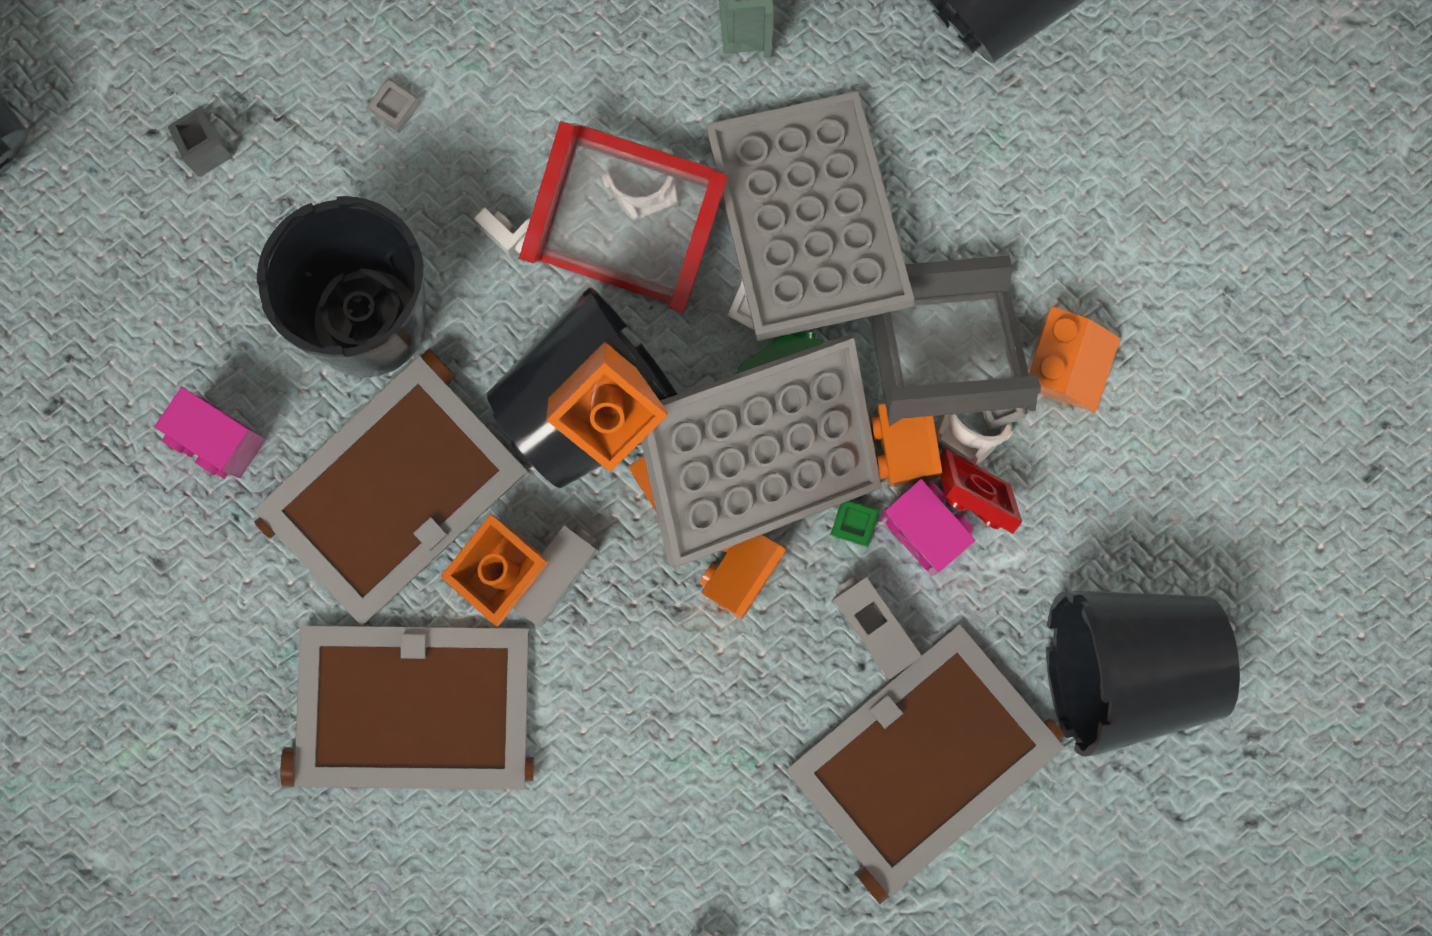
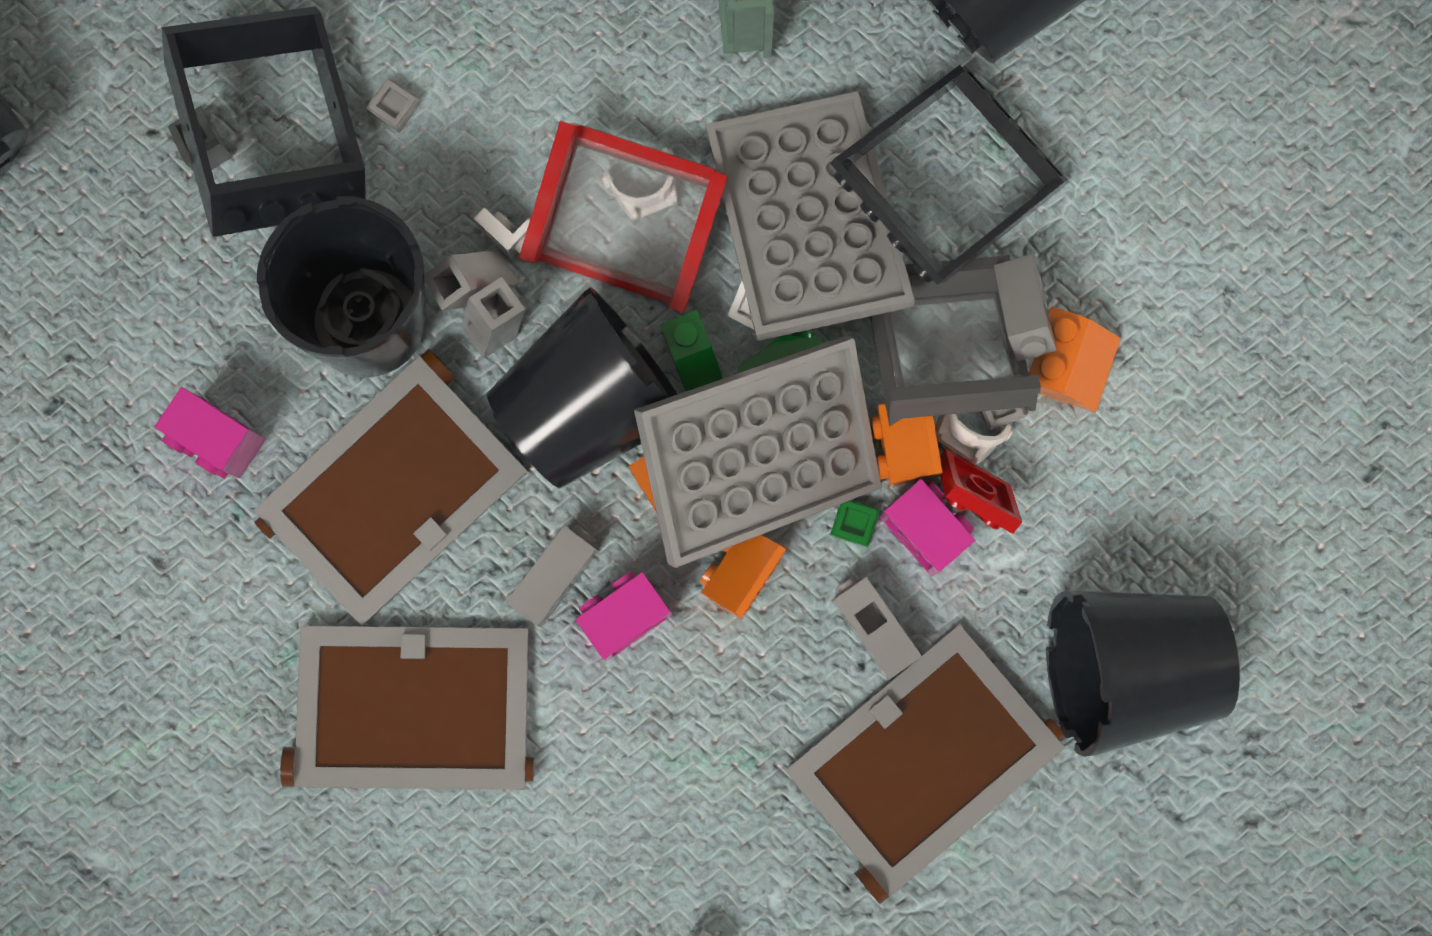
(269, 198): none -> black window
(465, 275): none -> light grey brick
(492, 317): none -> light grey brick
(495, 569): orange slope -> none
(605, 407): orange slope -> none
(623, 615): none -> dark pink brick
(691, 351): none -> green slope
(900, 233): none -> black window
(1024, 308): none -> light grey brick

